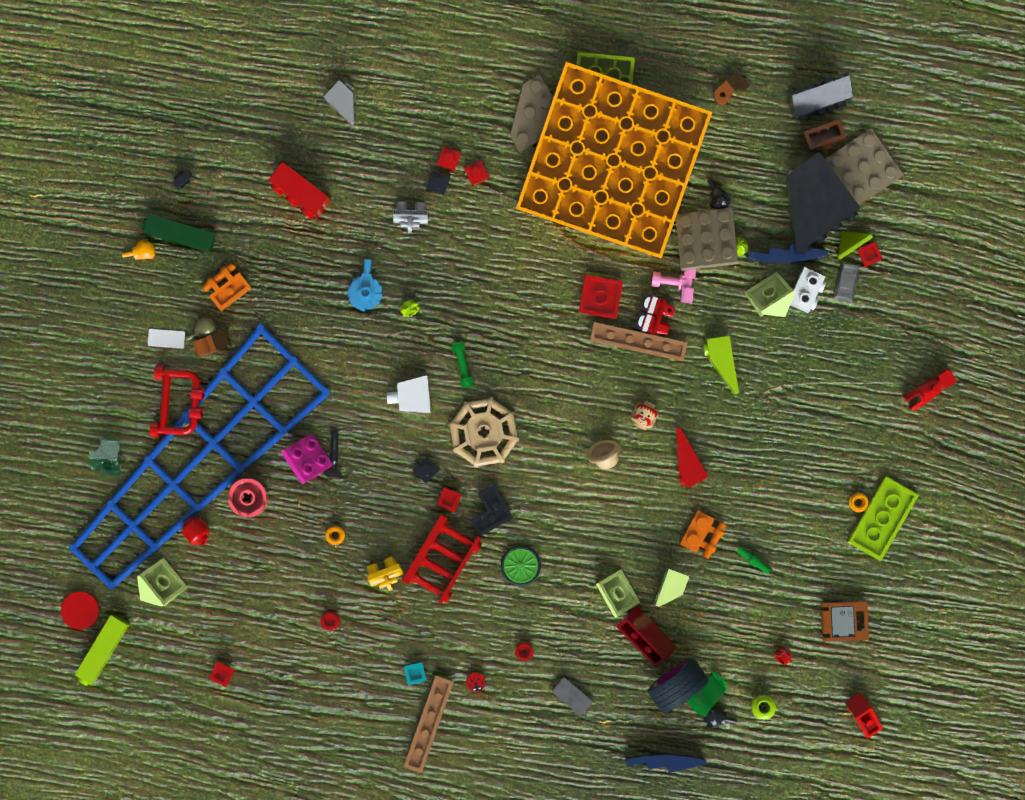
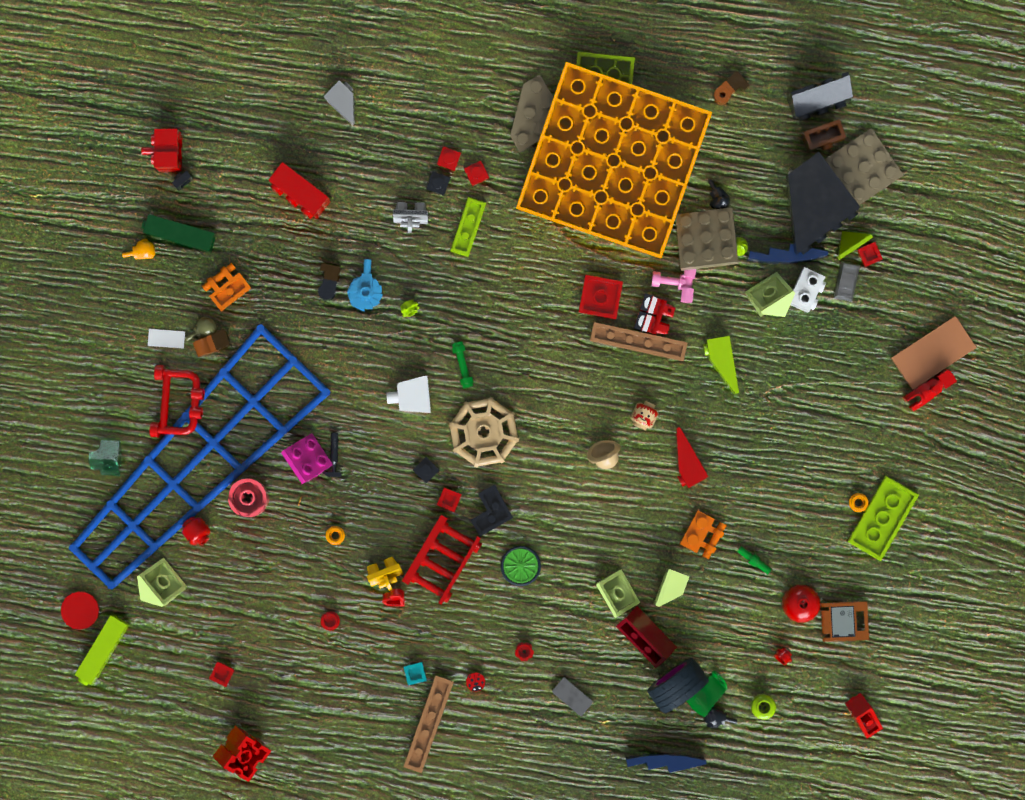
(167, 150): none -> red brick
(241, 753): none -> red brick
(330, 281): none -> leg
(395, 597): none -> red tile
(468, 227): none -> lime tile
(791, 603): none -> red cylinder
(933, 352): none -> nougat tile

